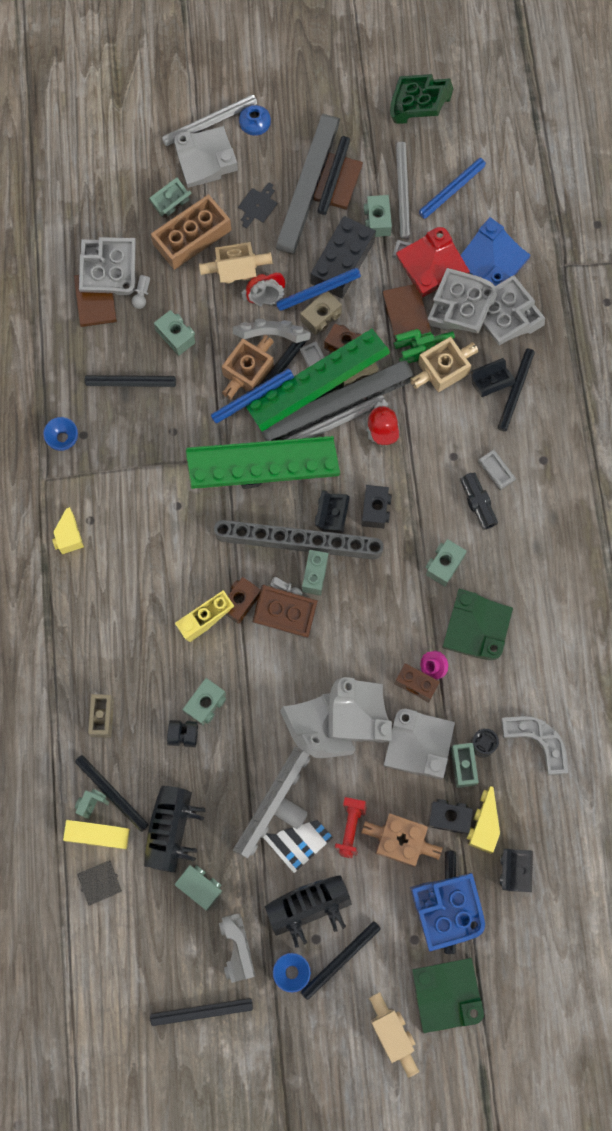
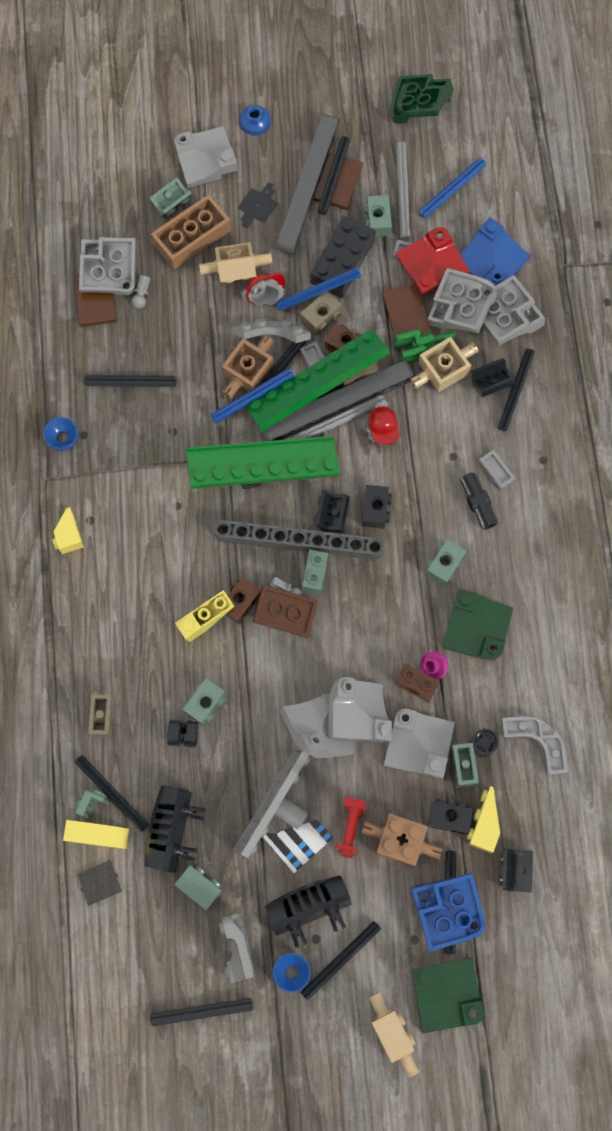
(178, 342): sand green brick -> none
(211, 119): light grey axle -> none

